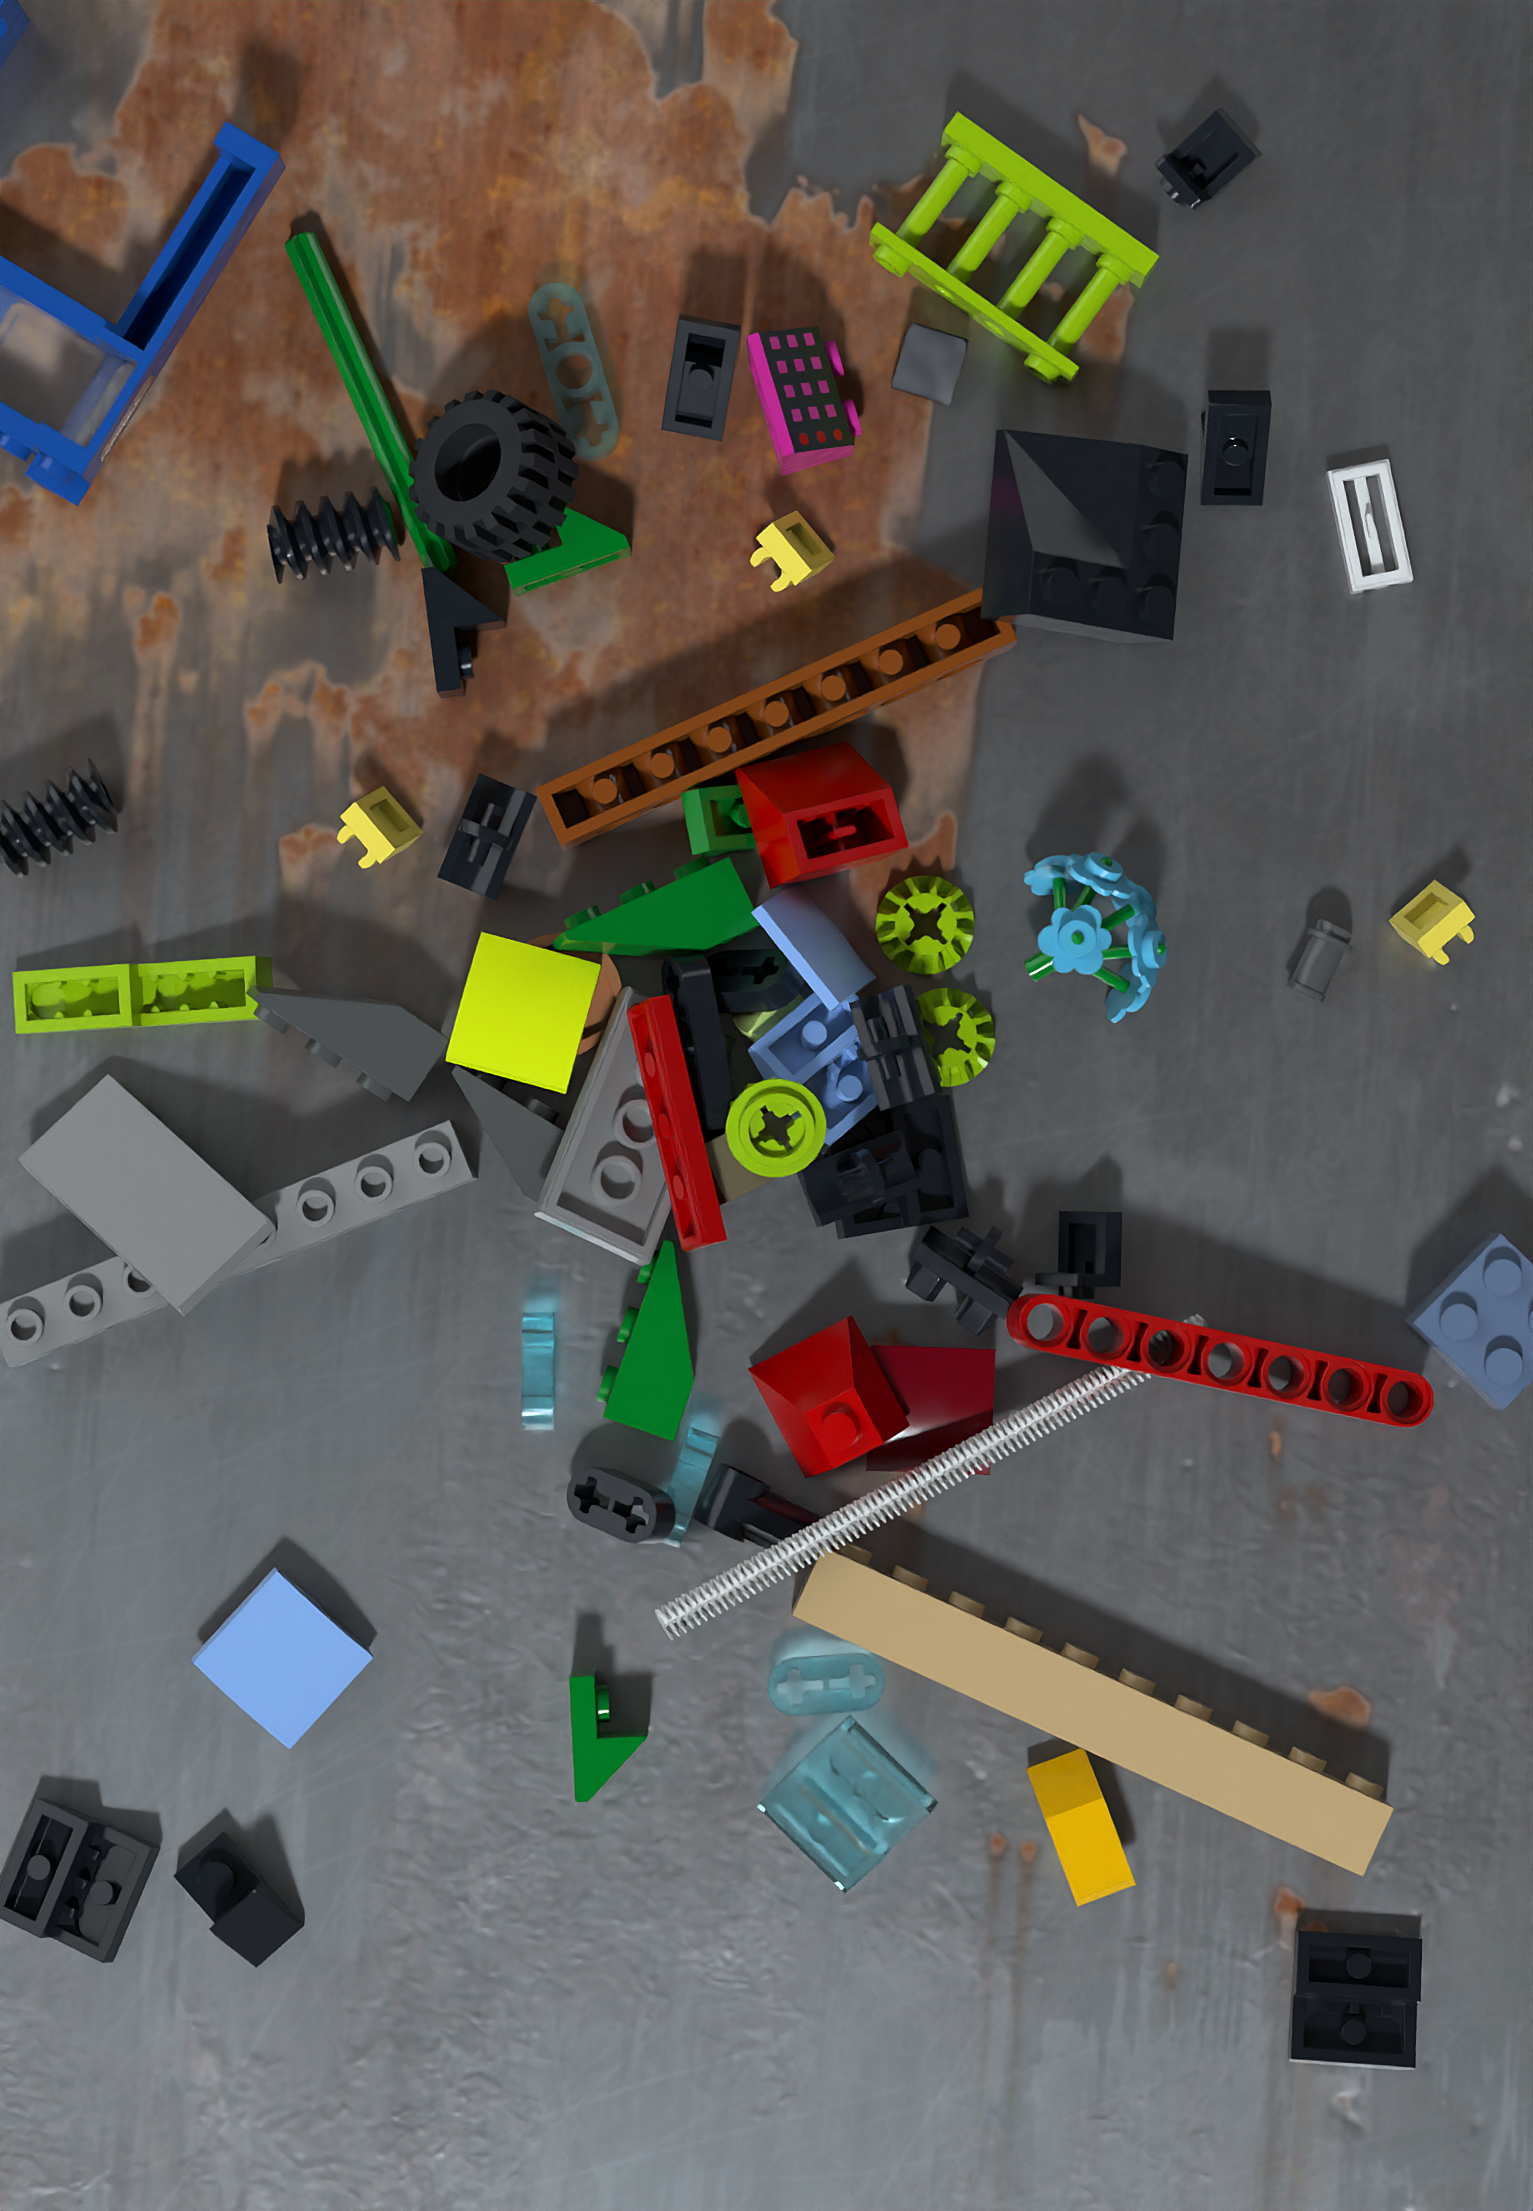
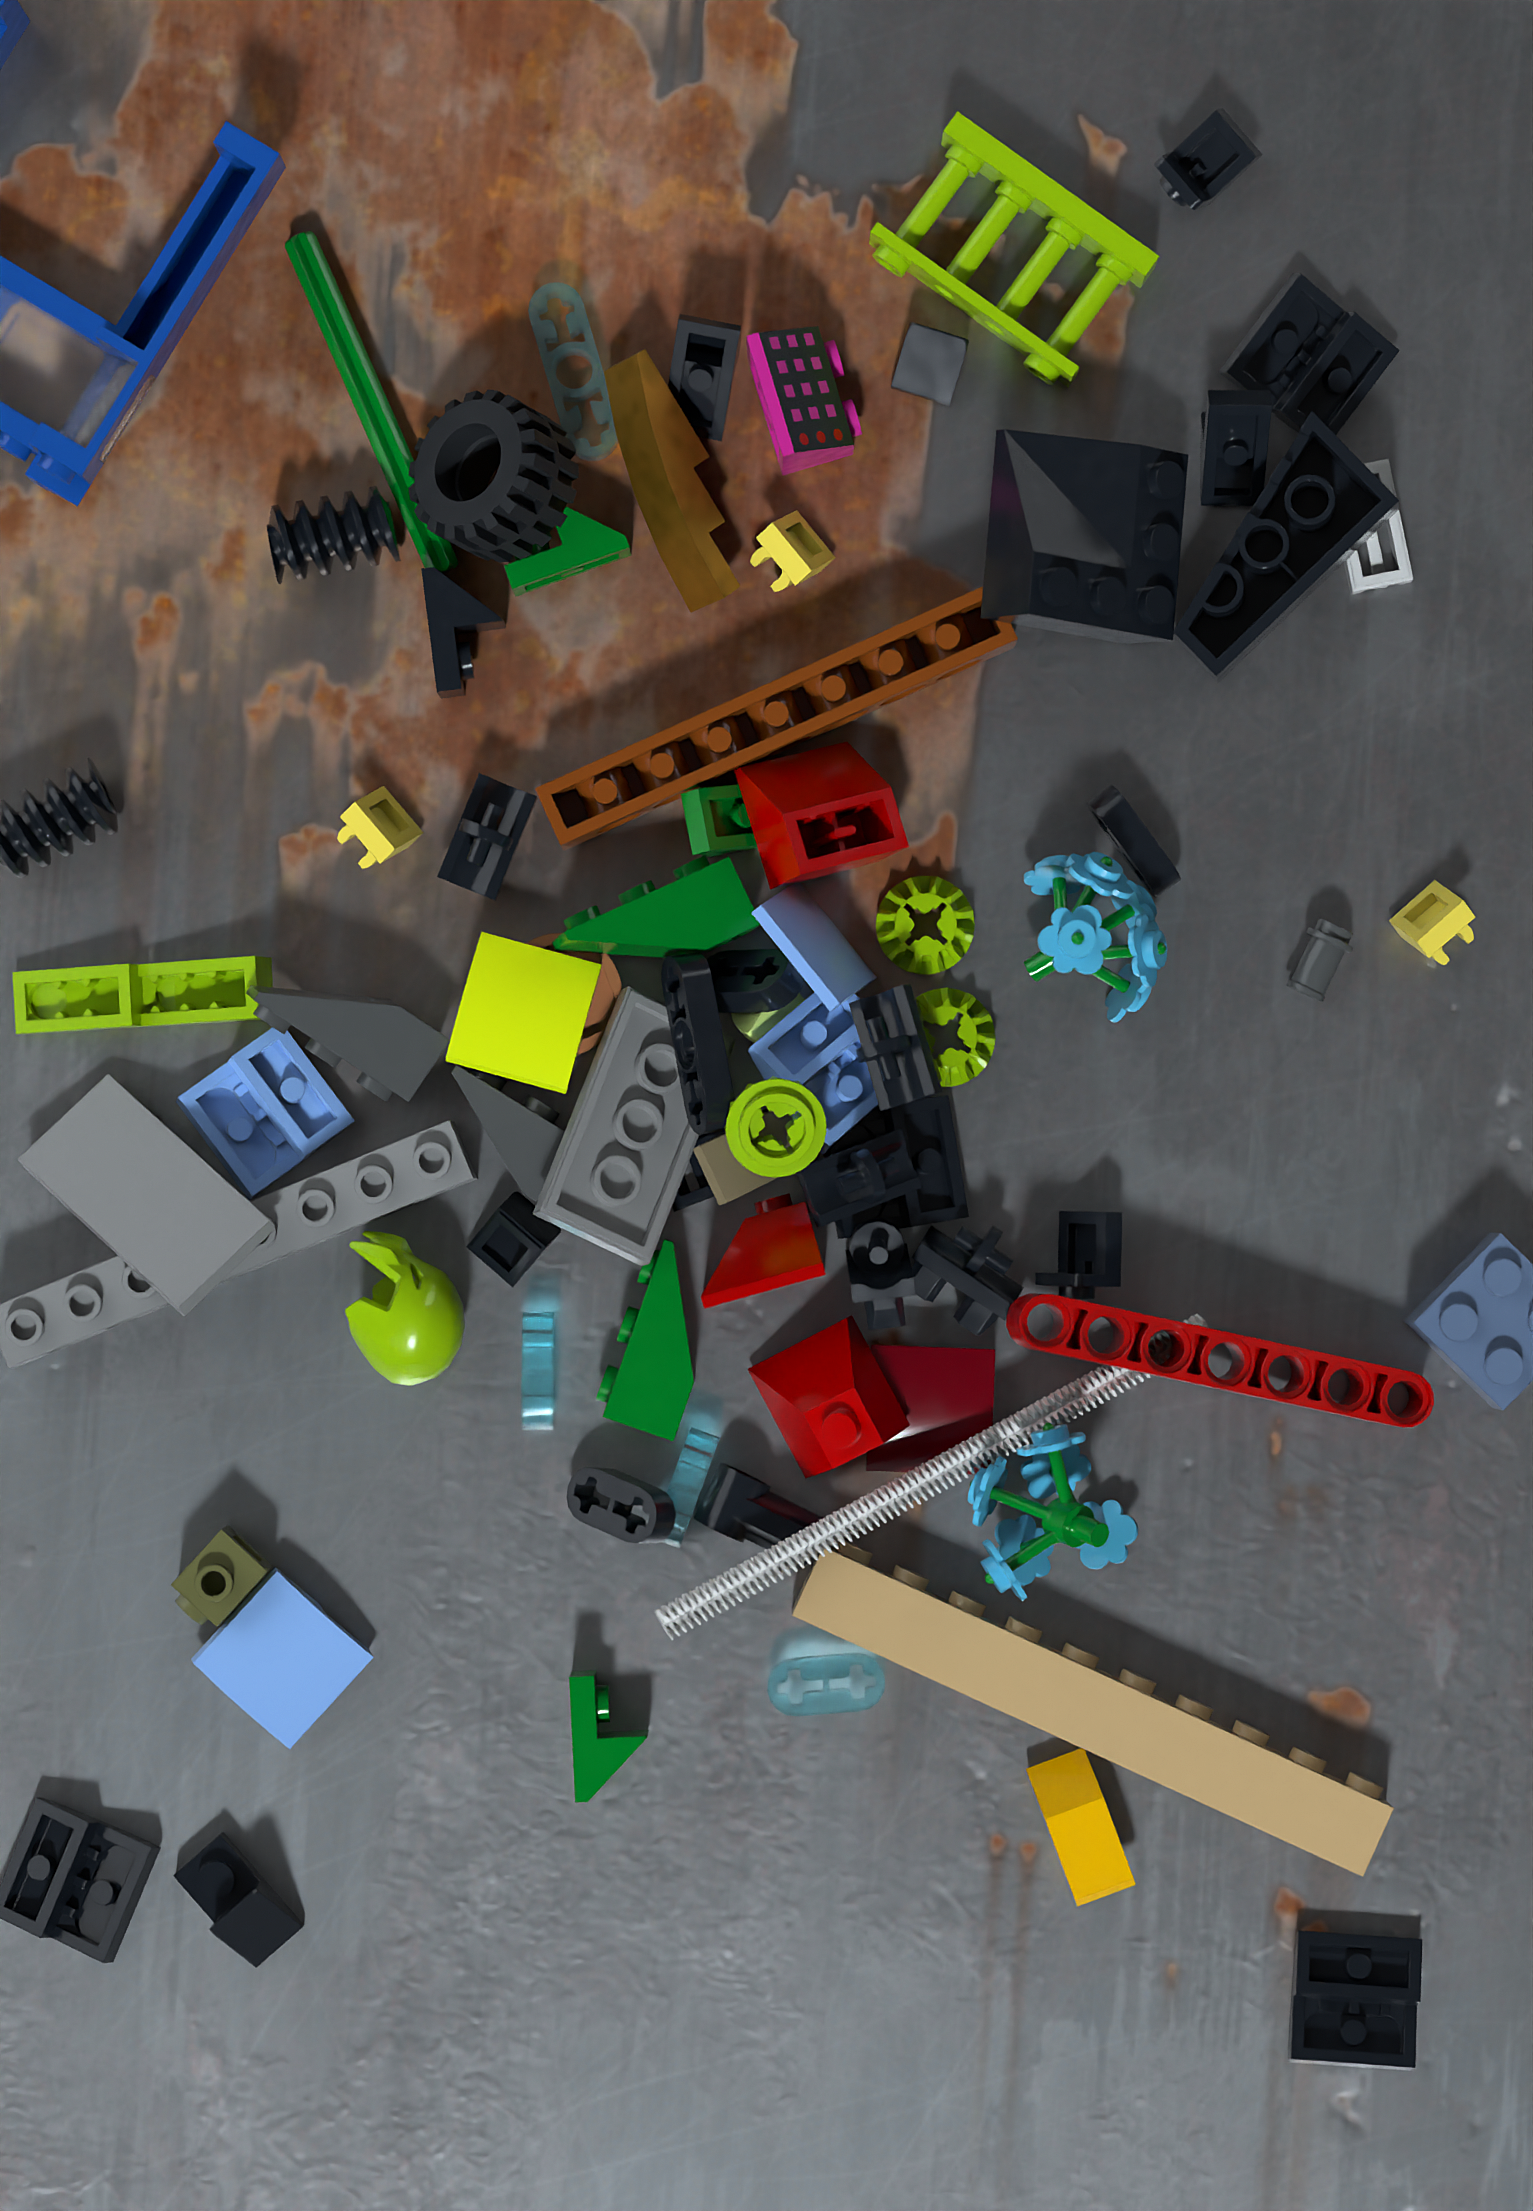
(220, 1578): none -> olive brick
(264, 1111): none -> light blue slope
(408, 1326): none -> lime helmet
(513, 1238): none -> black slope
(660, 462): none -> pearl gold slope
(676, 1123): red tile -> none
(766, 1253): none -> red slope
(847, 1804): clear light blue slope -> none
(880, 1272): none -> black hips
(1023, 1548): none -> medium azure plant
(1133, 841): none -> black beam
(1294, 537): none -> black wedge
(1309, 356): none -> black slope

